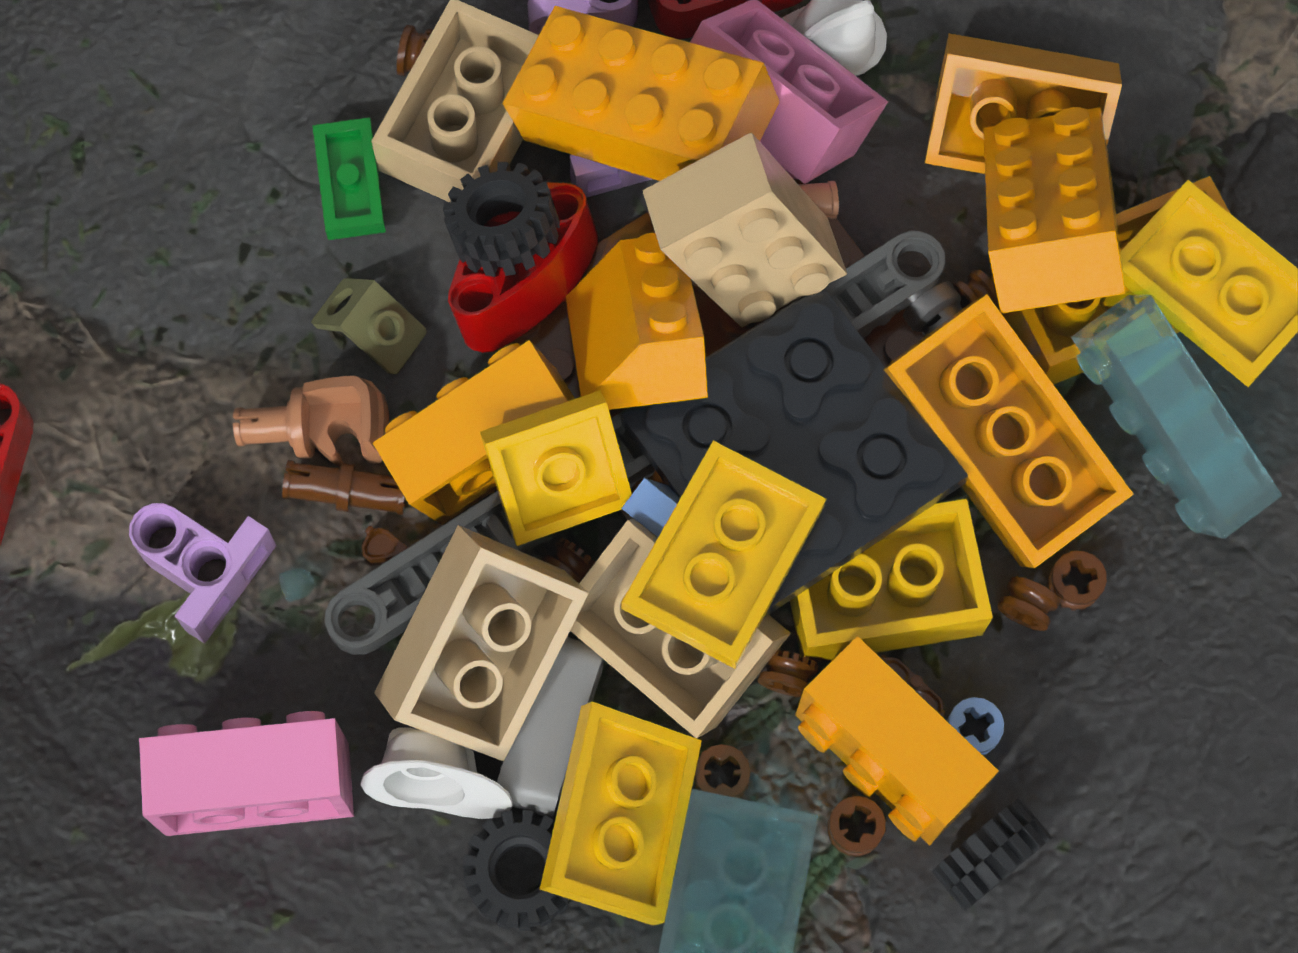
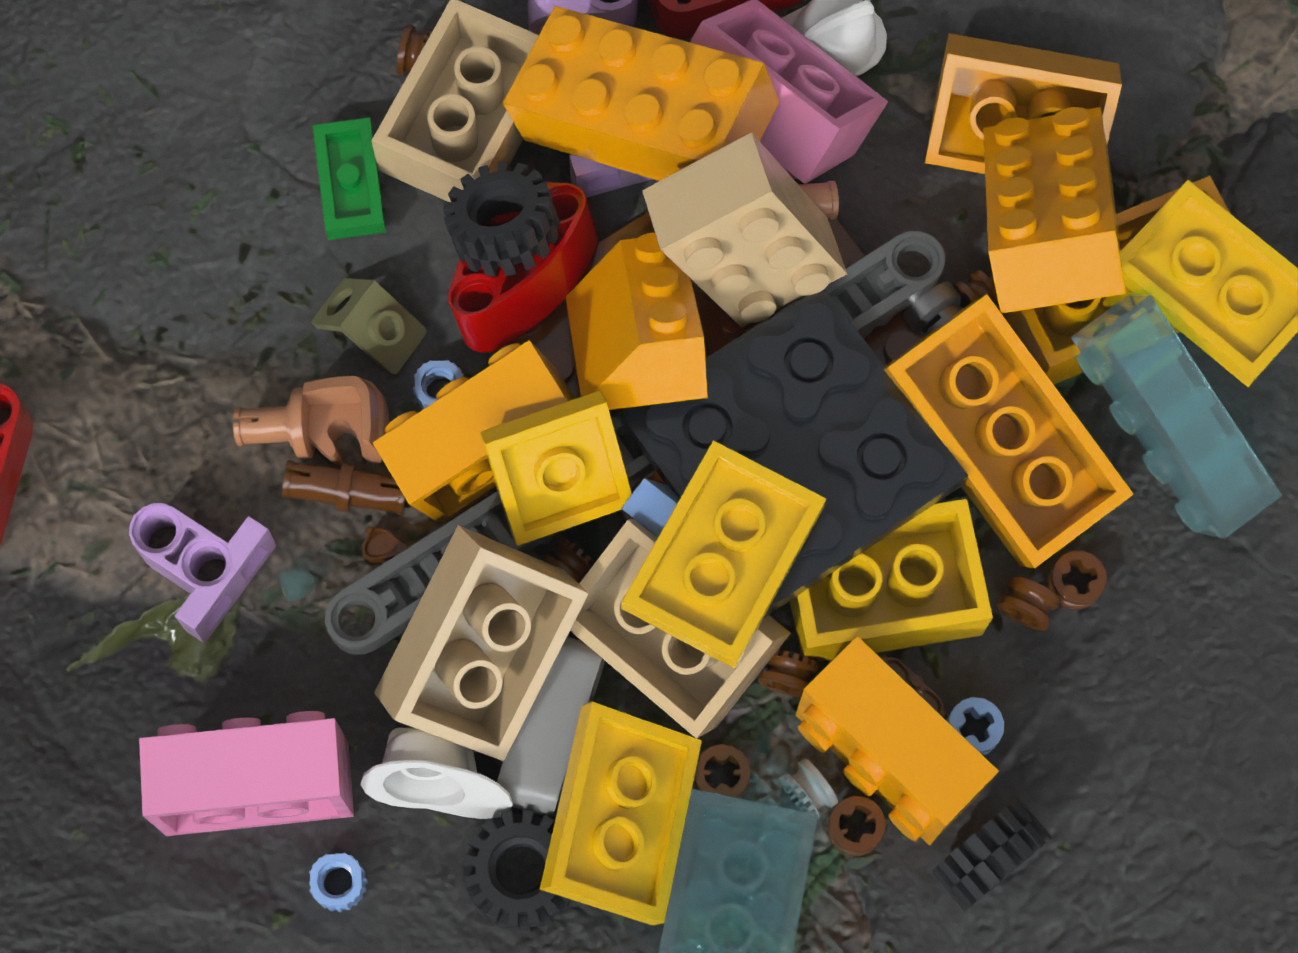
(326, 865): none -> light blue axle
(430, 372): none -> light blue axle
(809, 788): none -> light grey bush

